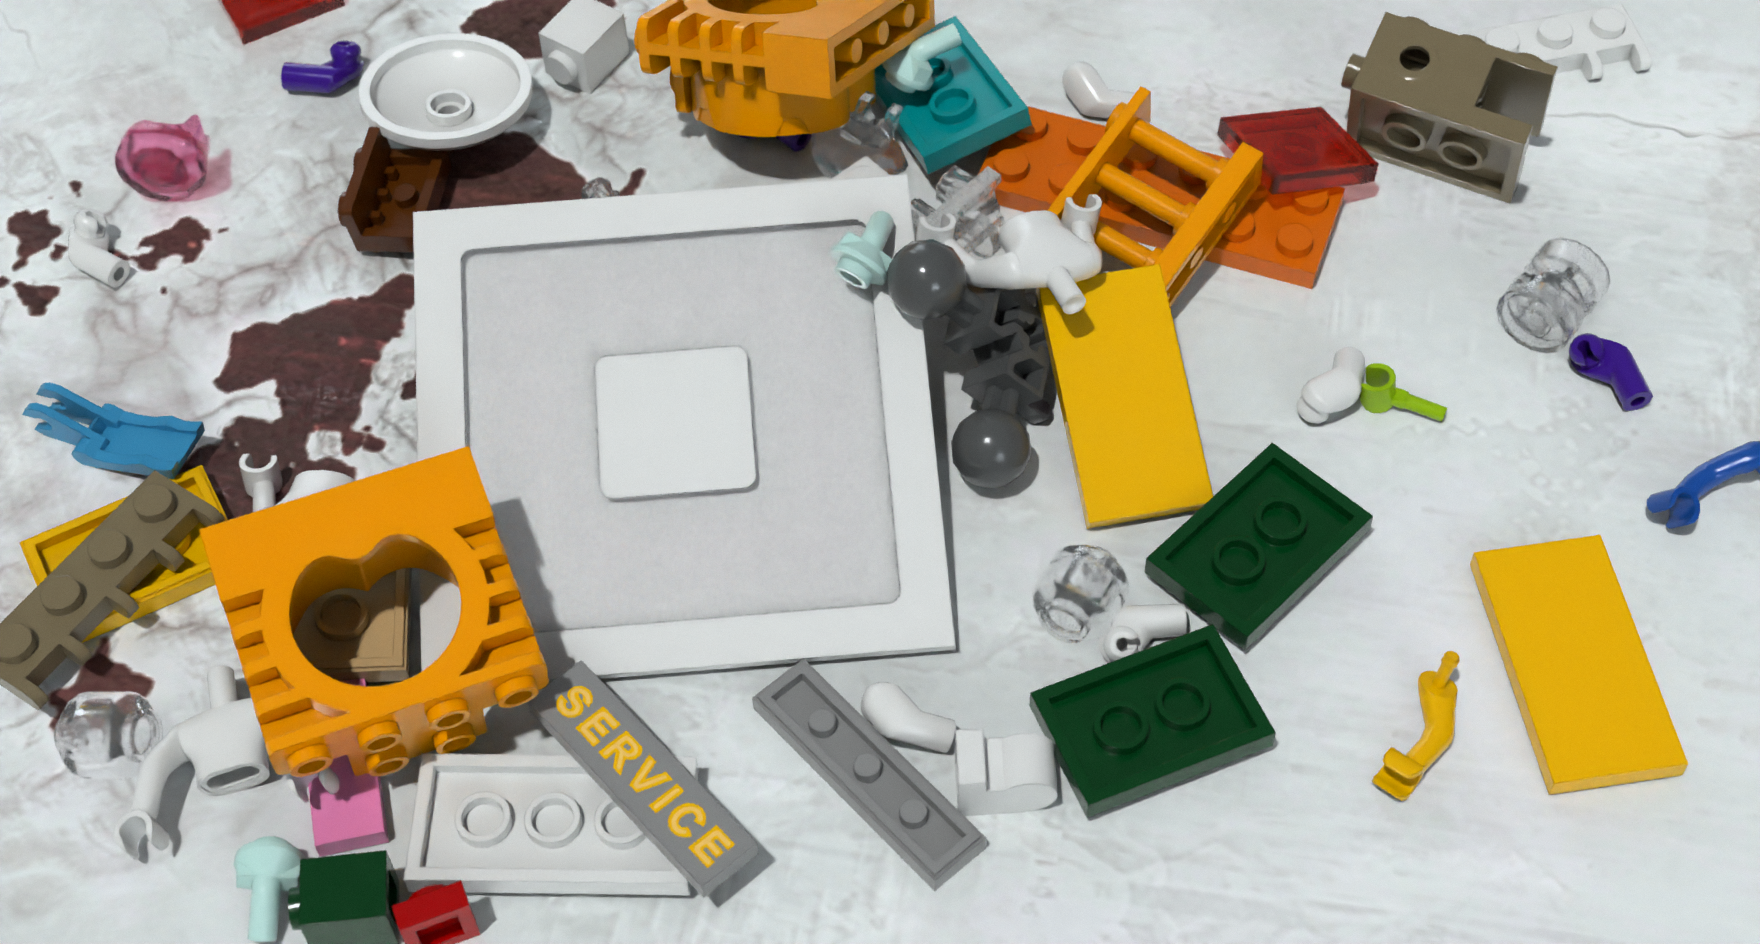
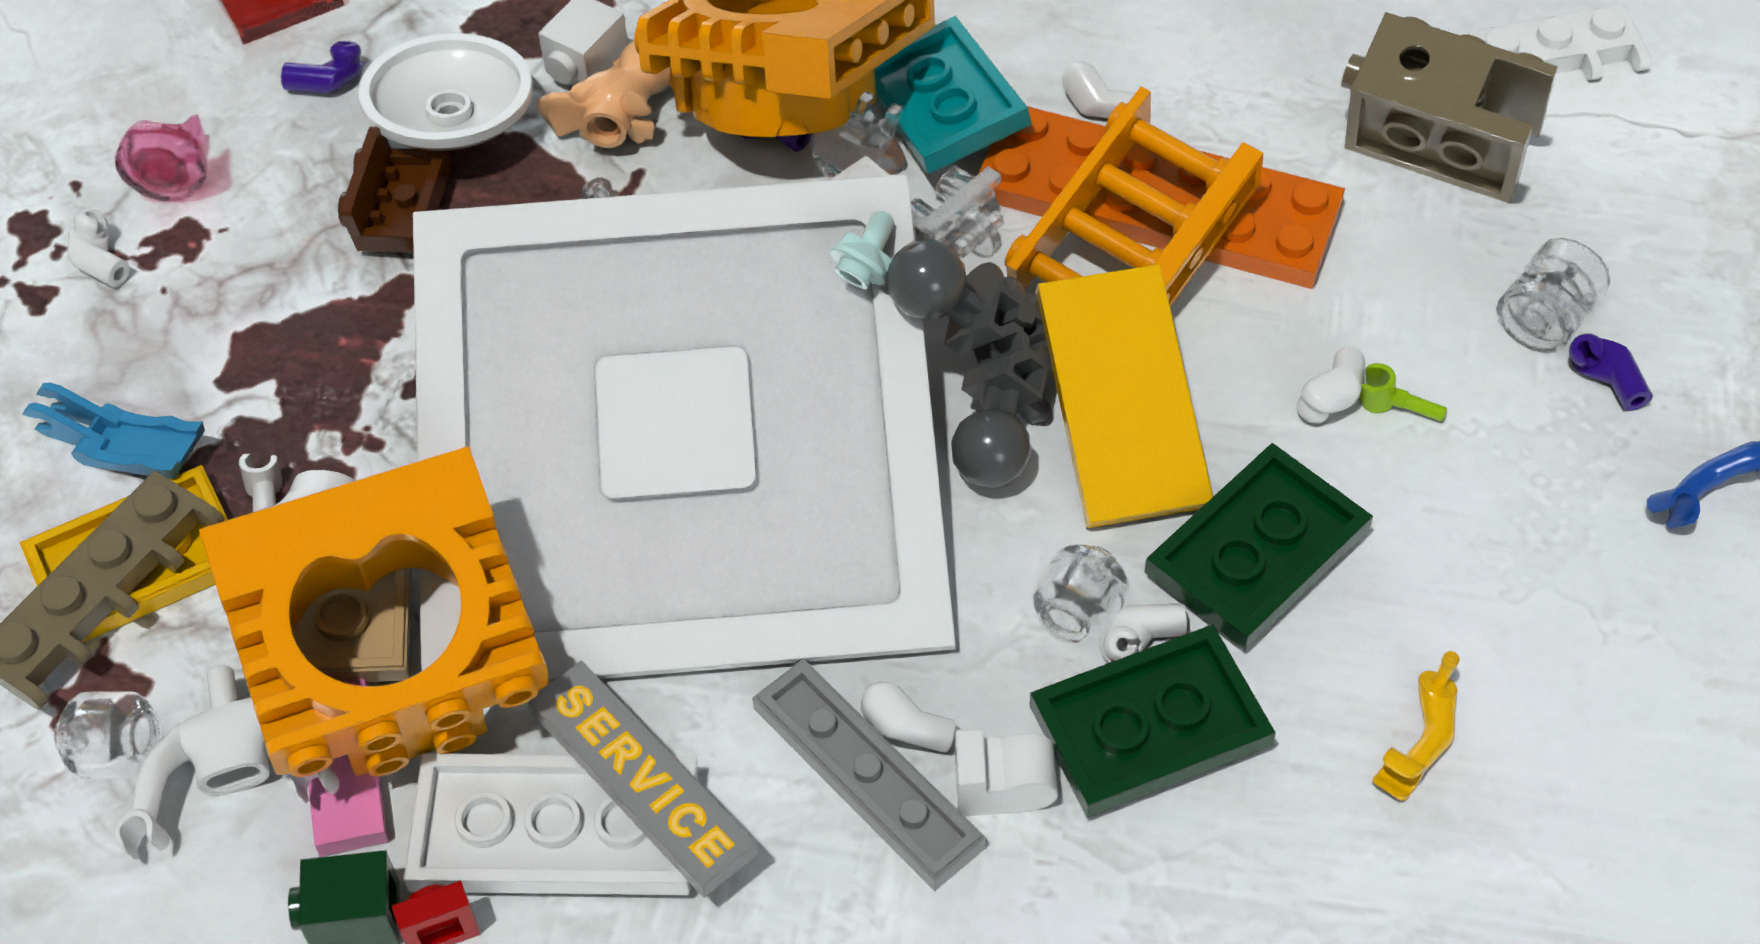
(266, 869): light aqua plate -> none
(607, 103): none -> light nougat animal
(910, 66): light aqua plate -> none
(1037, 249): white piece -> none
(1300, 149): clear red tile -> none
(1577, 665): yellow tile -> none

